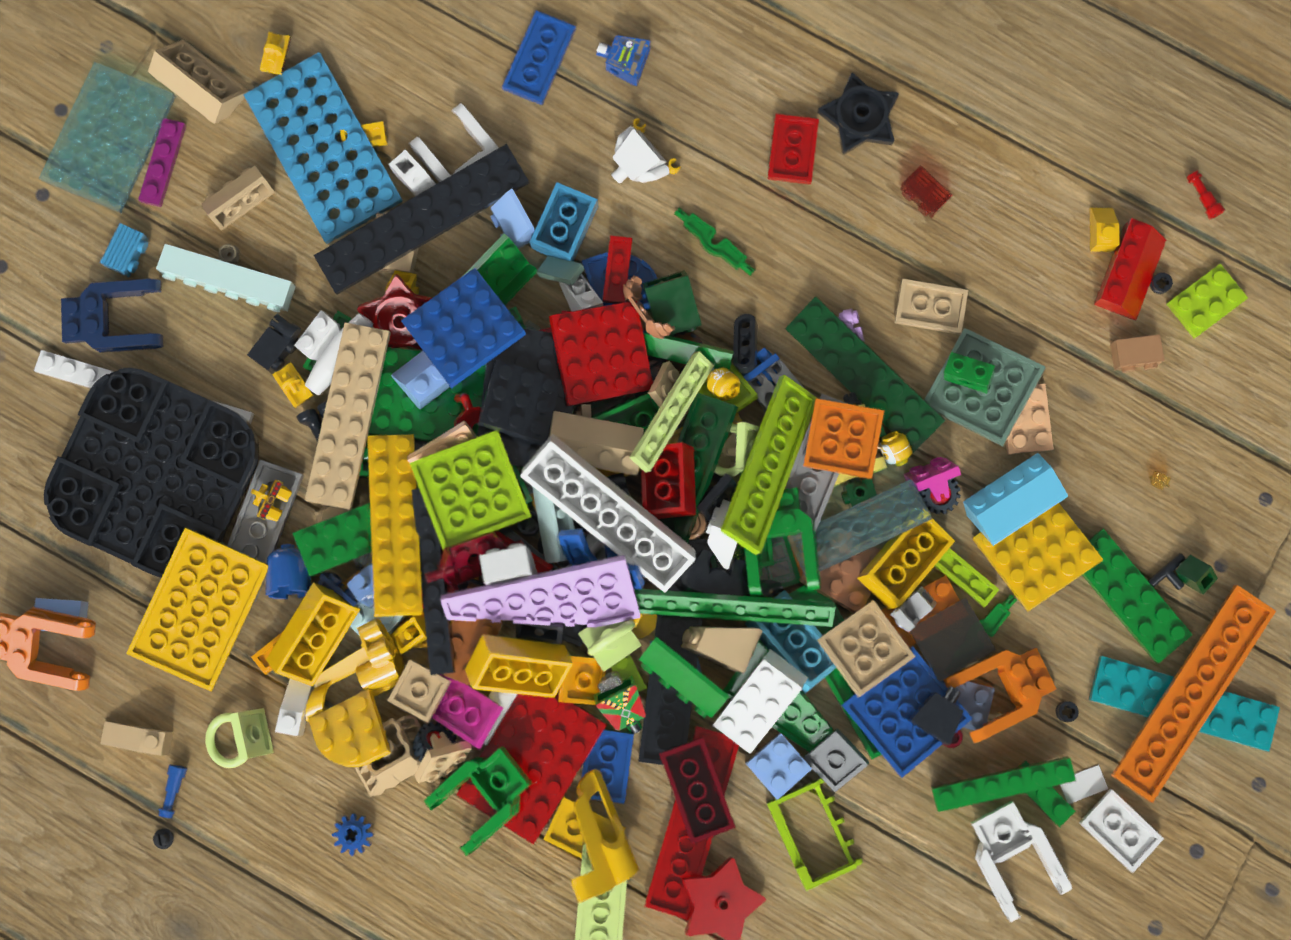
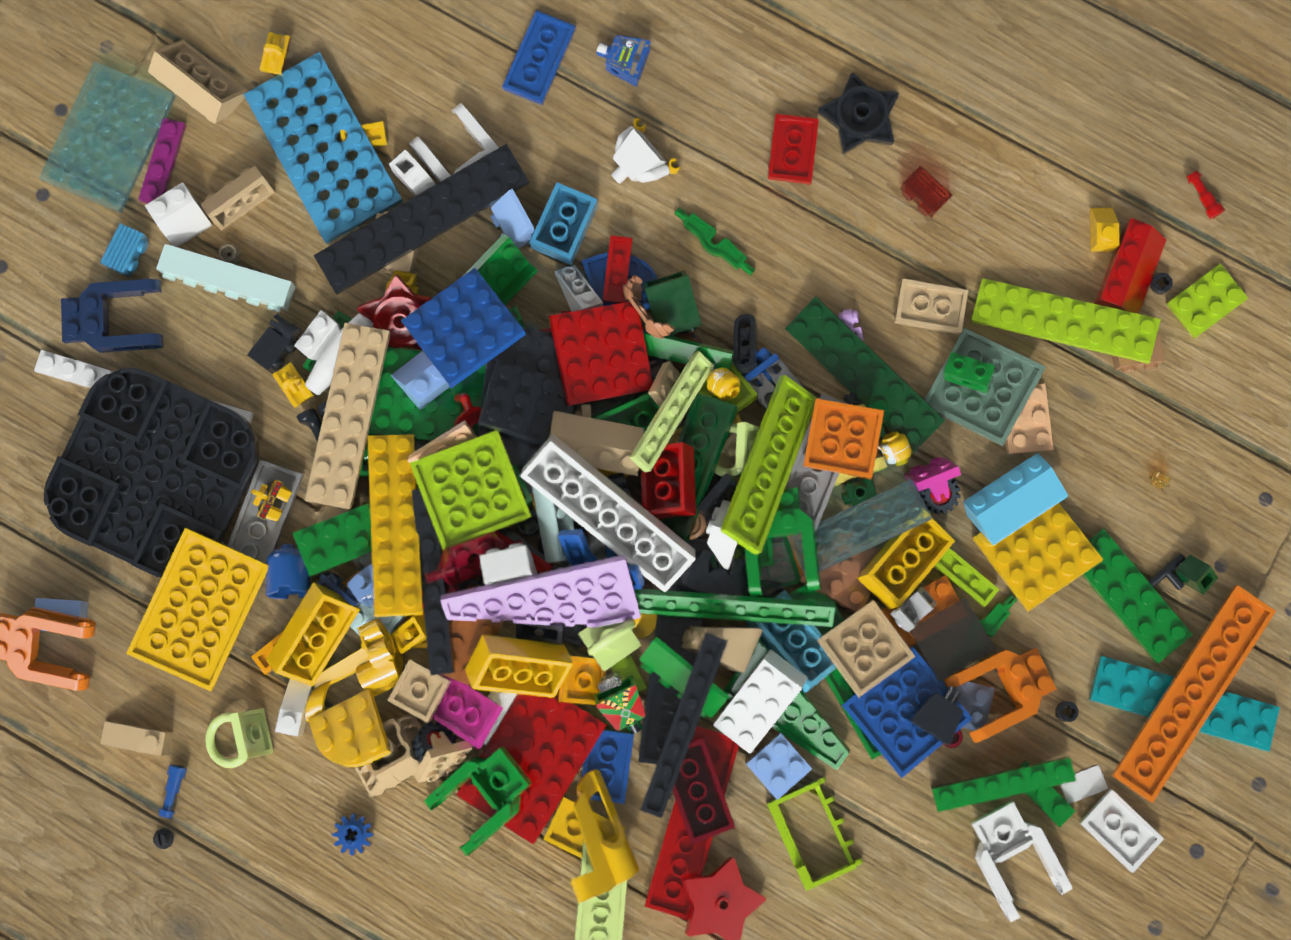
(178, 215): none -> white slope
(560, 270): sand green tile -> none
(684, 725): none -> black plate
(836, 760): tile -> none
(1066, 320): none -> lime plate

